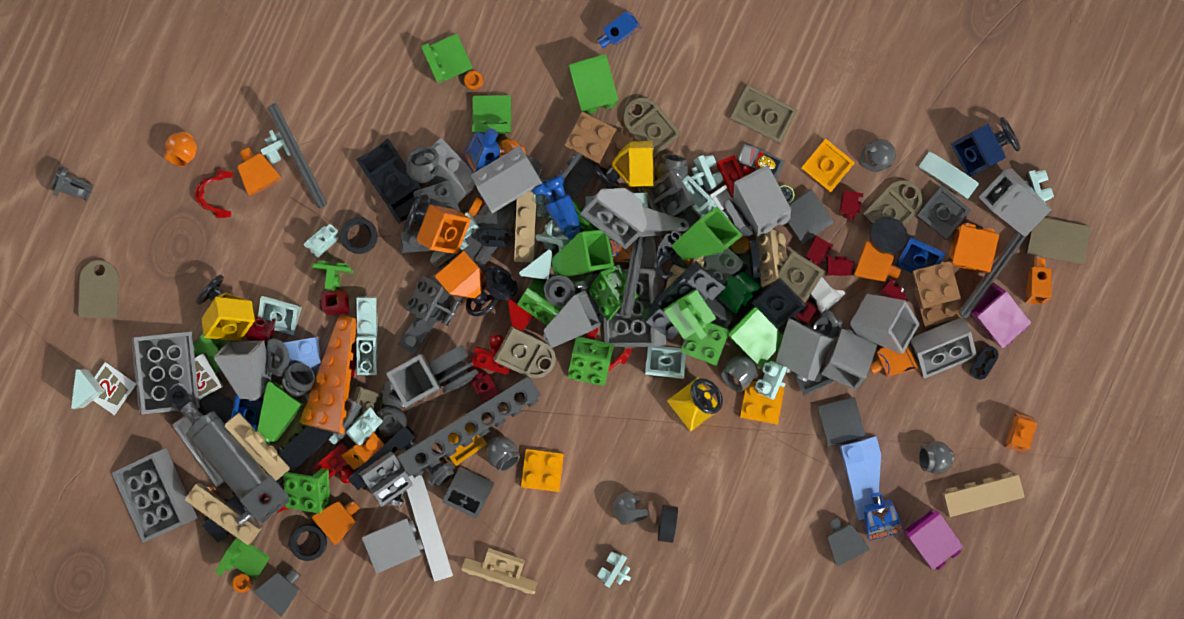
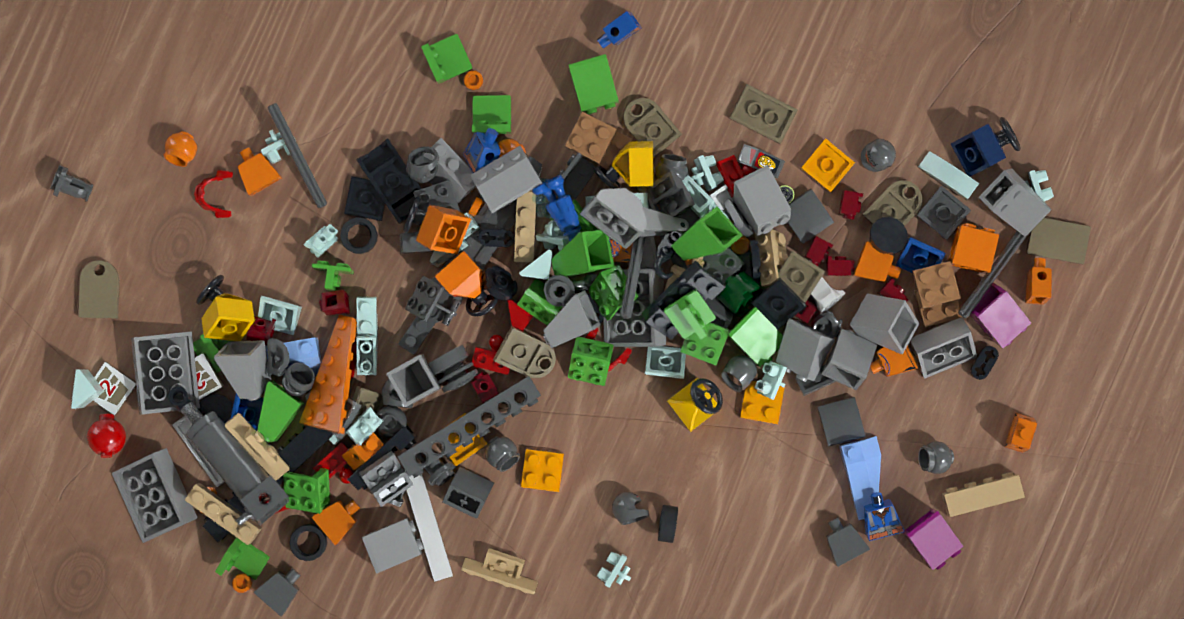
(106, 436): none -> red brick
(364, 200): none -> black tile

